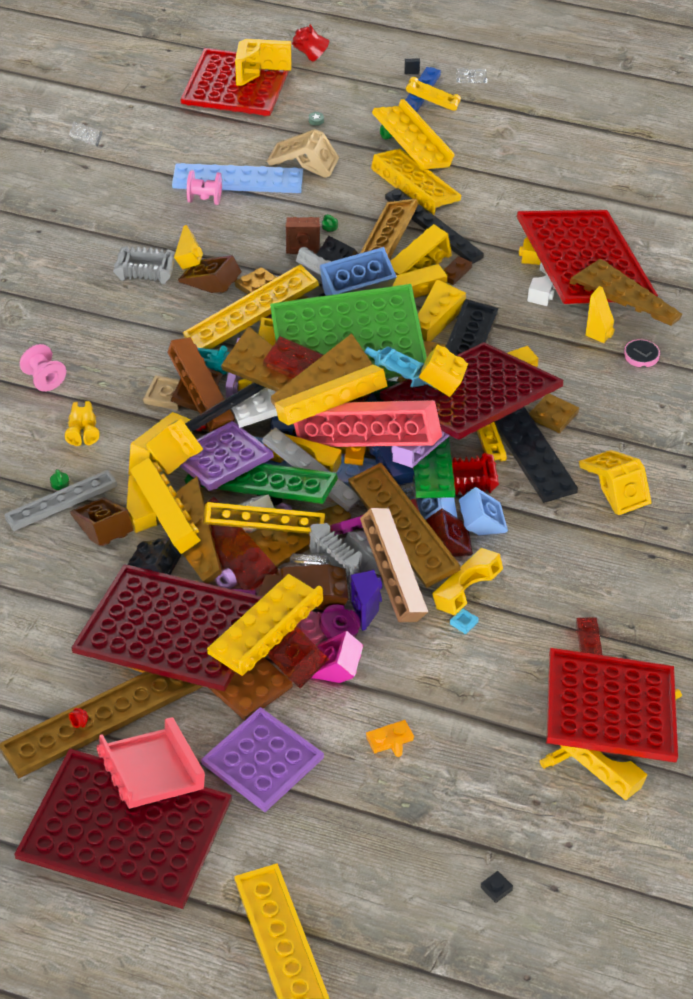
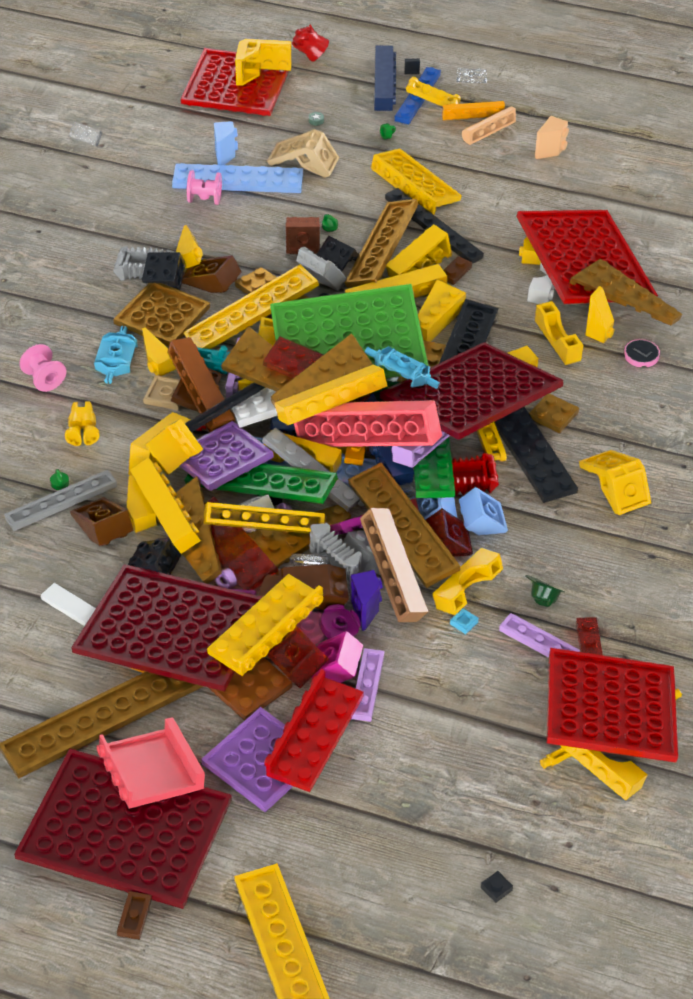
(68, 603): none -> white tile
(78, 718): red plate -> none
(115, 362): none -> medium azure plate
(134, 915): none -> reddish brown plate
(156, 354): none -> yellow slope
(162, 311): none -> pearl gold plate
(164, 268): none -> black bracket
(225, 142): none -> light blue slope
(312, 732): none -> red bracket
(358, 273): medium blue slope -> none
(368, 682): none -> lavender plate
(385, 78): none -> dark blue brick
(390, 736): light orange plate -> none
(415, 136): yellow bracket -> none
(443, 370): yellow brick -> none
(471, 110): none -> light orange plate
(489, 125): none -> light nougat brick
(532, 635): none -> lavender plate
(543, 593): none -> dark green piece
(549, 321): none -> yellow arch
(551, 138): none -> light nougat slope

